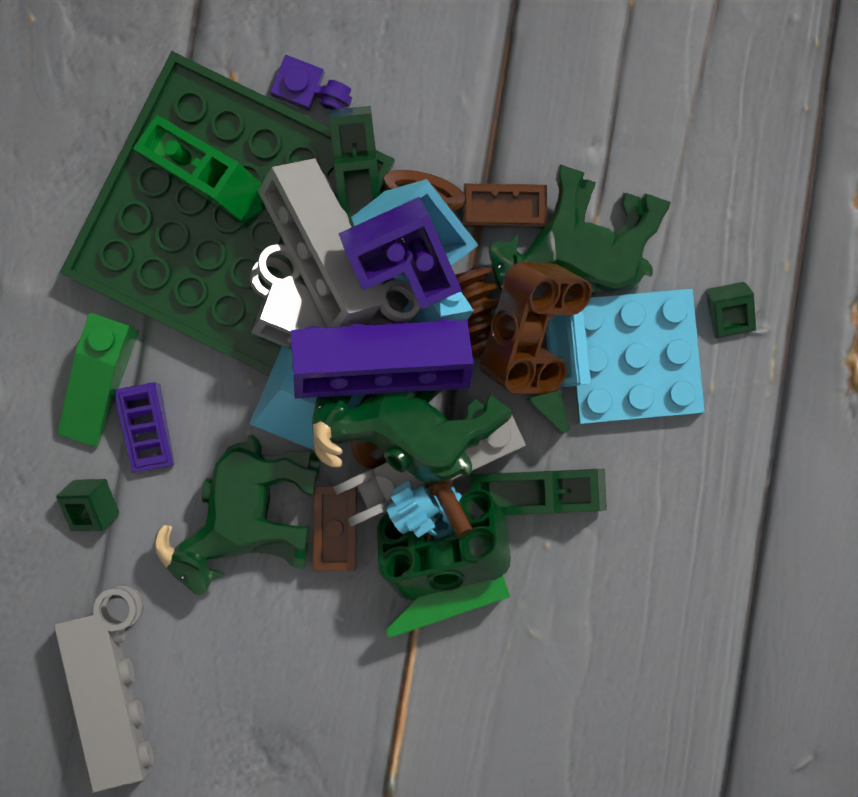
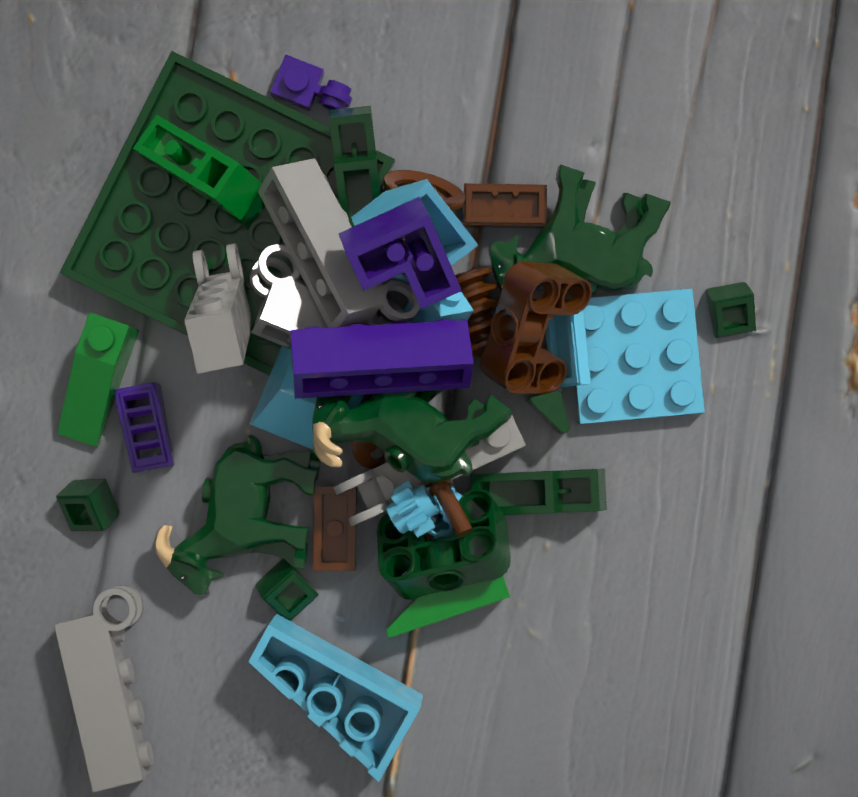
(219, 315): none -> light grey hinge
(286, 590): none -> dark green slope
(339, 692): none -> medium azure wedge

